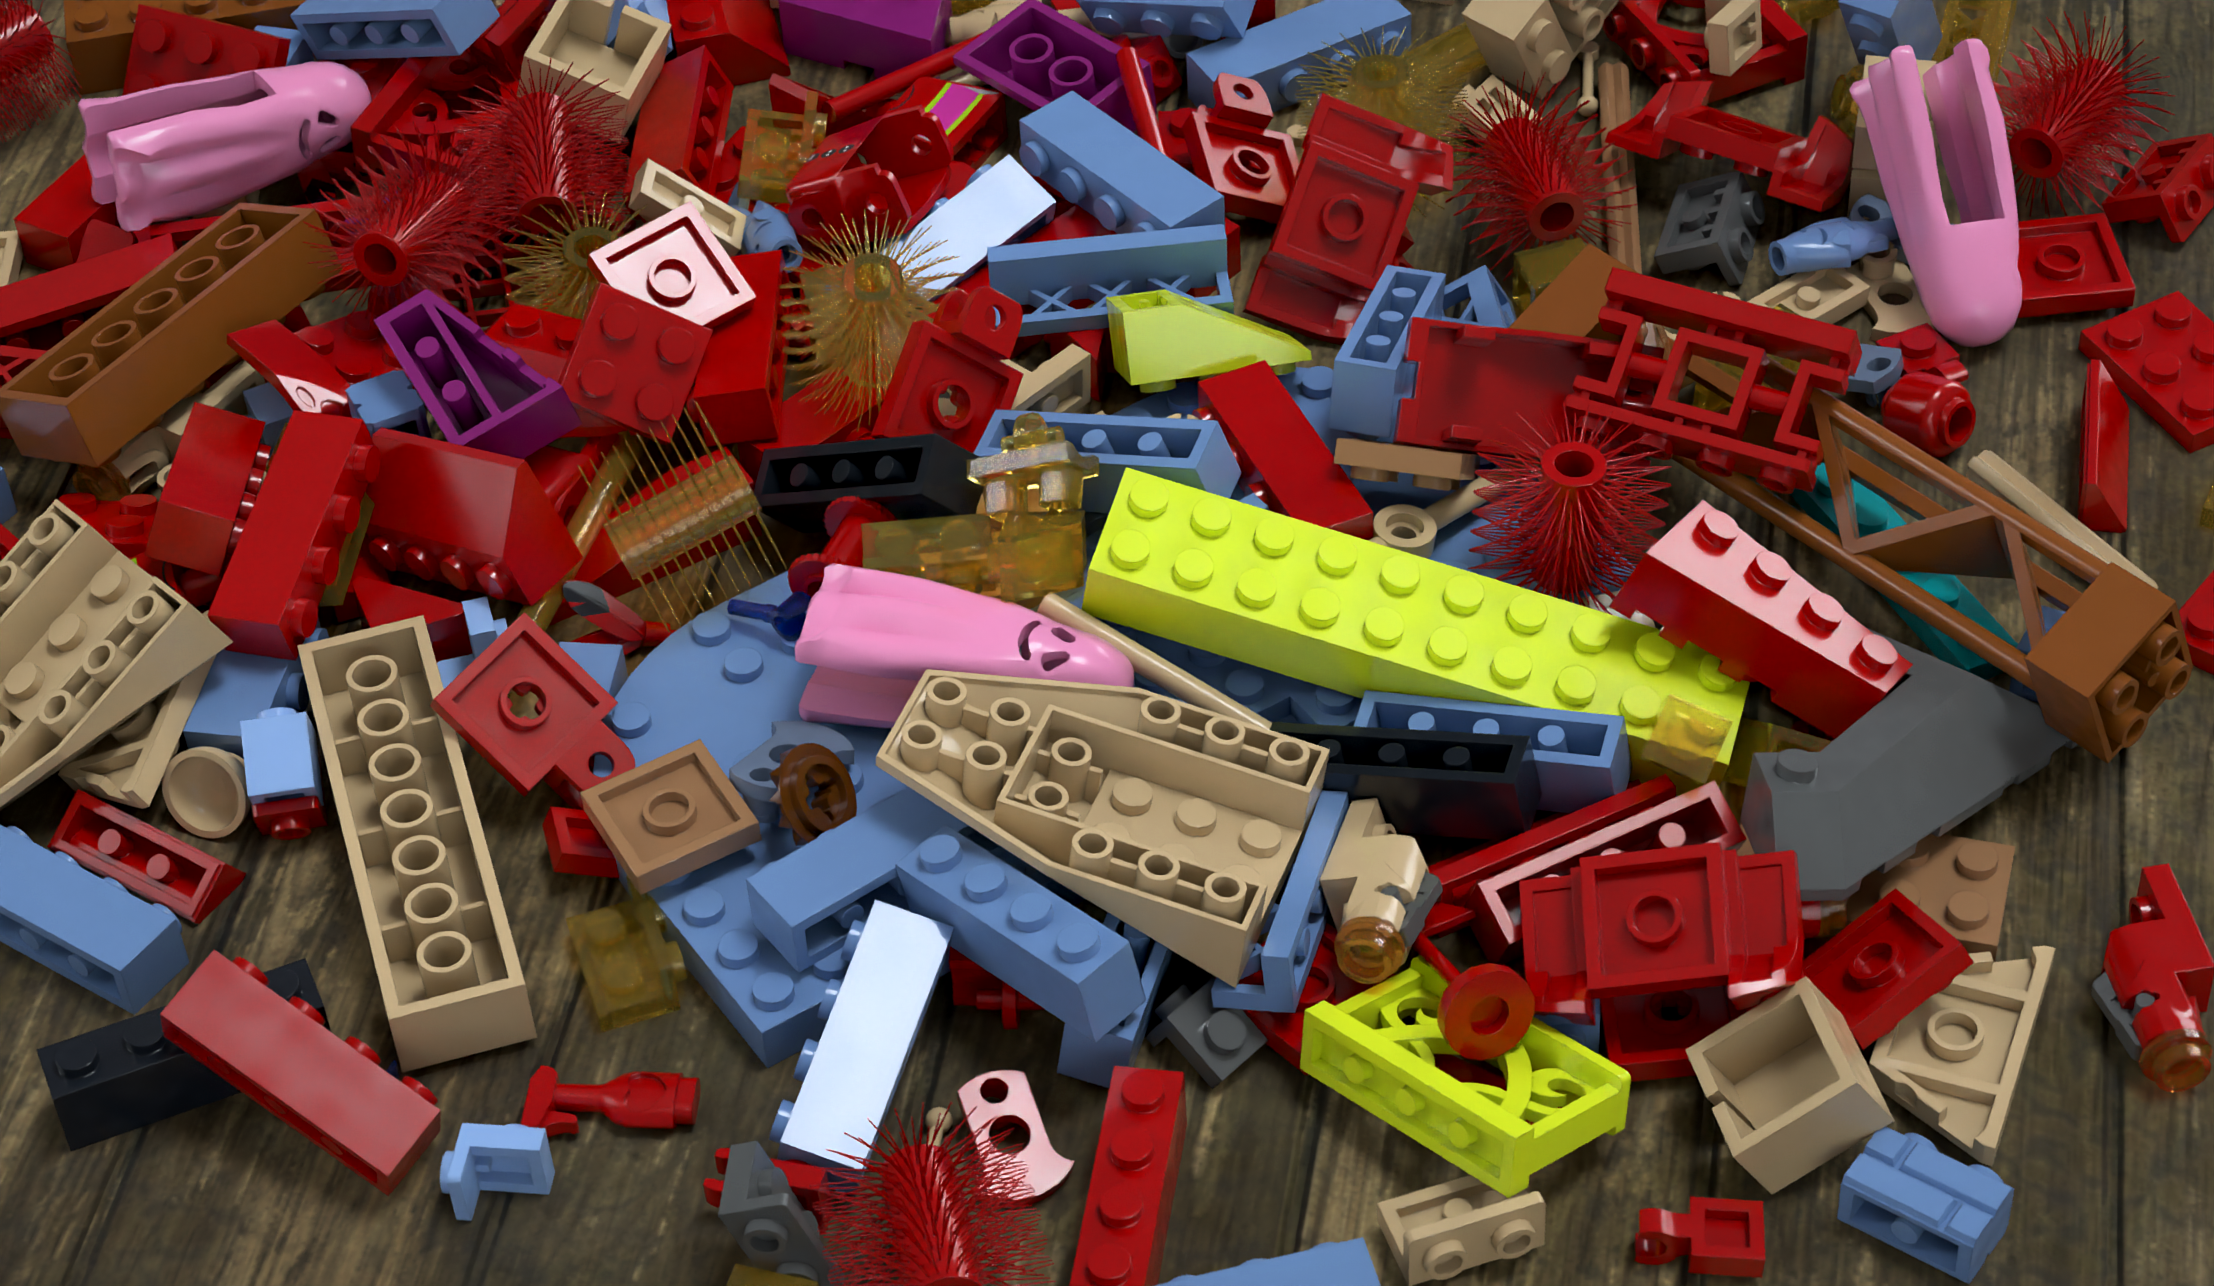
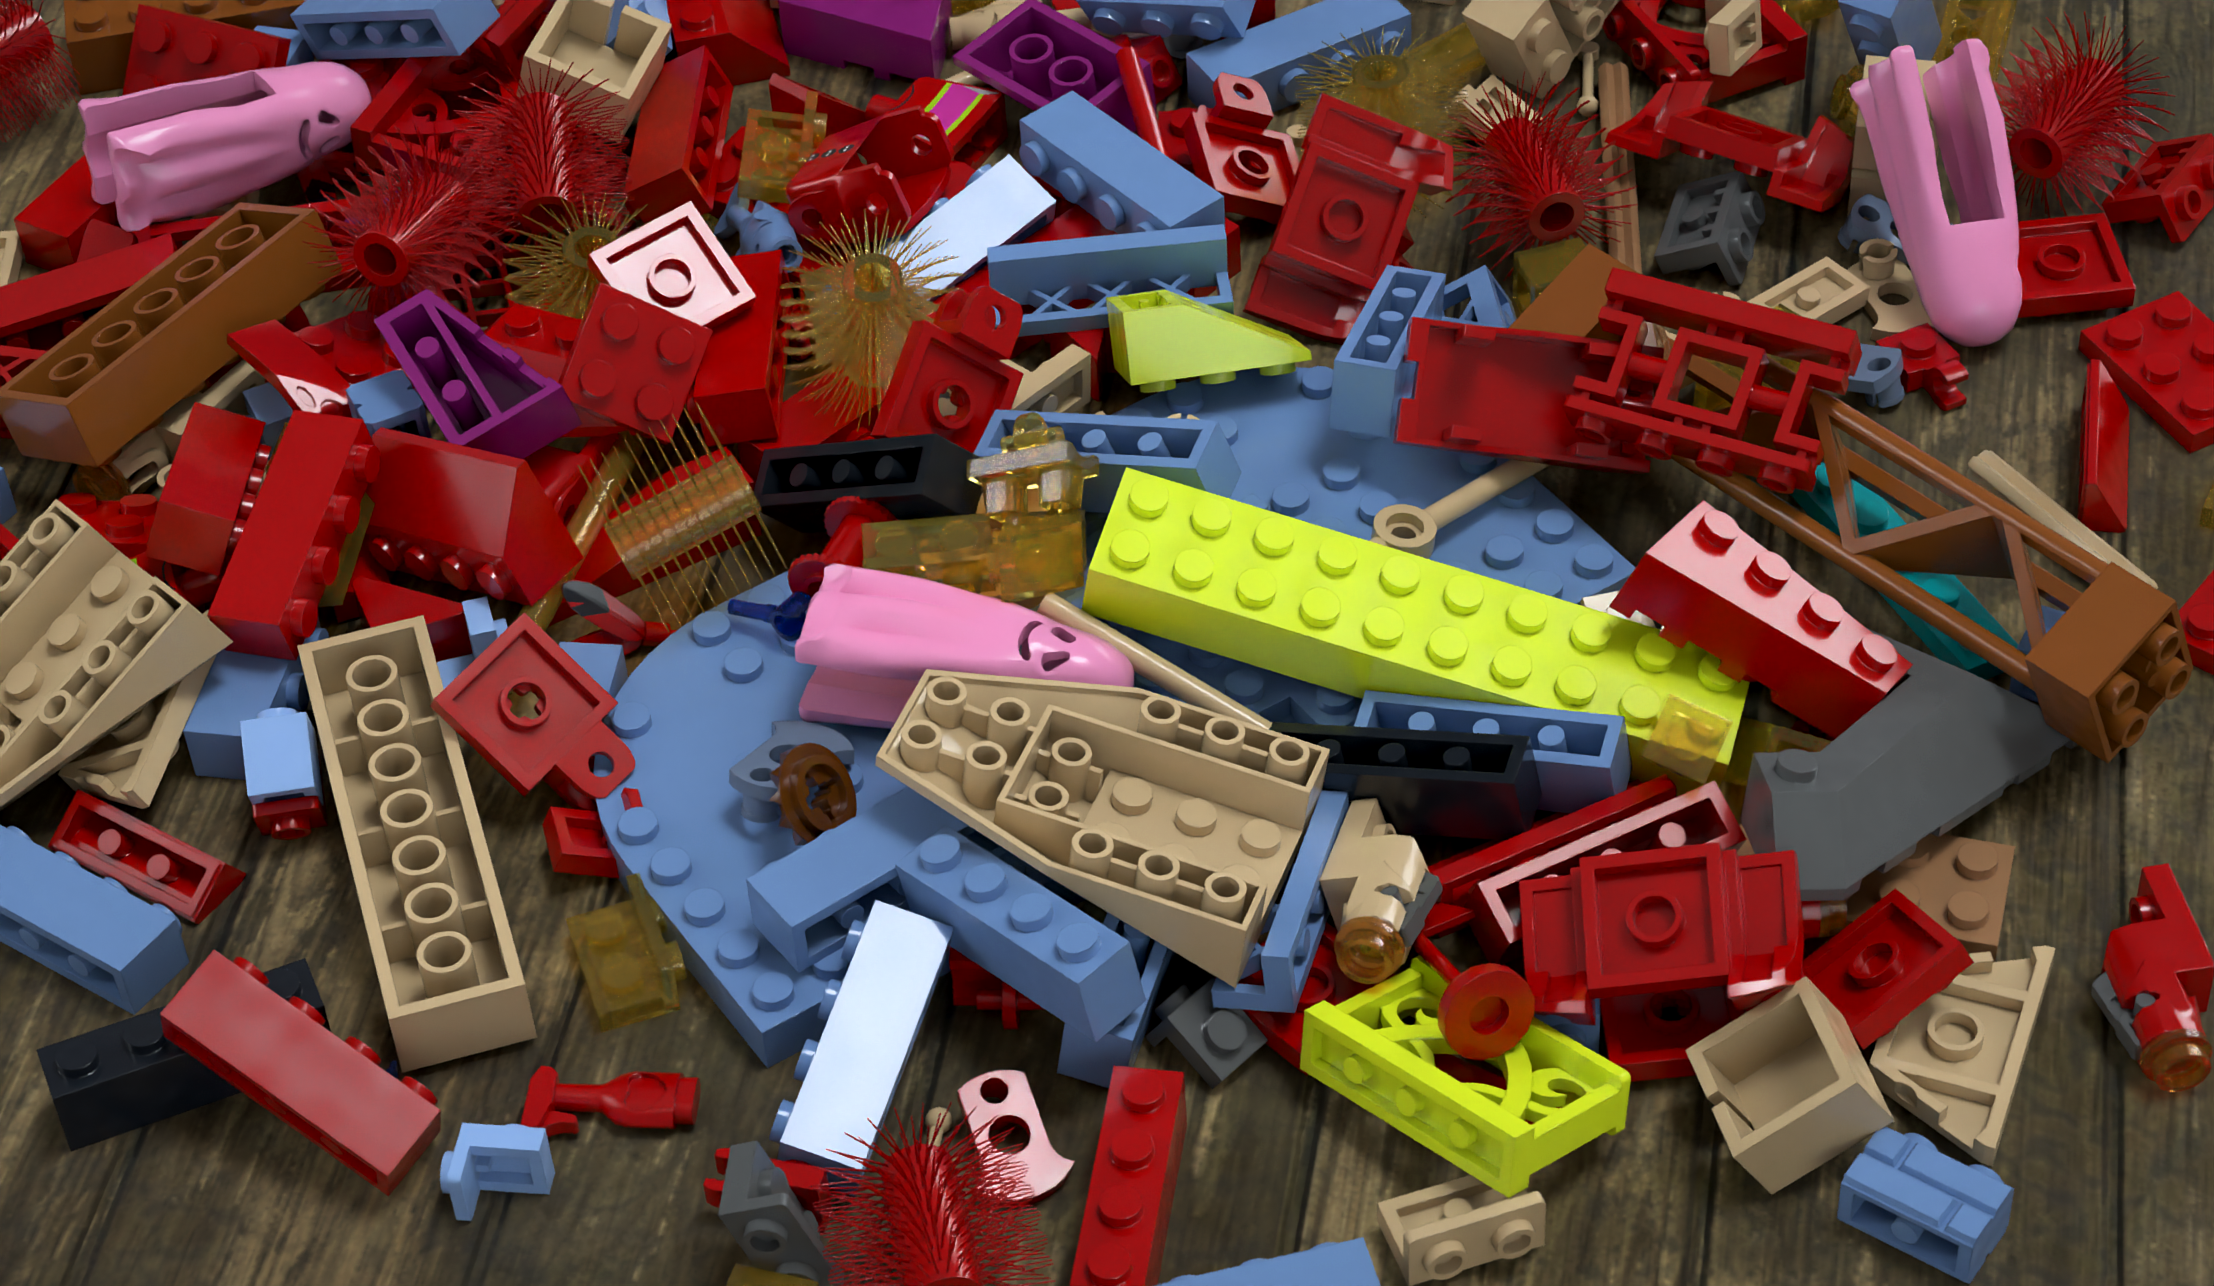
(206, 791): tan piece -> none
(668, 191): tan plate -> none
(670, 816): medium nougat plate -> none
(892, 83): red bar -> none
(1281, 451): red brick -> none
(1385, 460): medium nougat plate -> none
(1567, 513): red piece -> none
(1715, 1234): red plate -> none
(1830, 245): medium blue animal -> none
(1929, 412): red head -> none

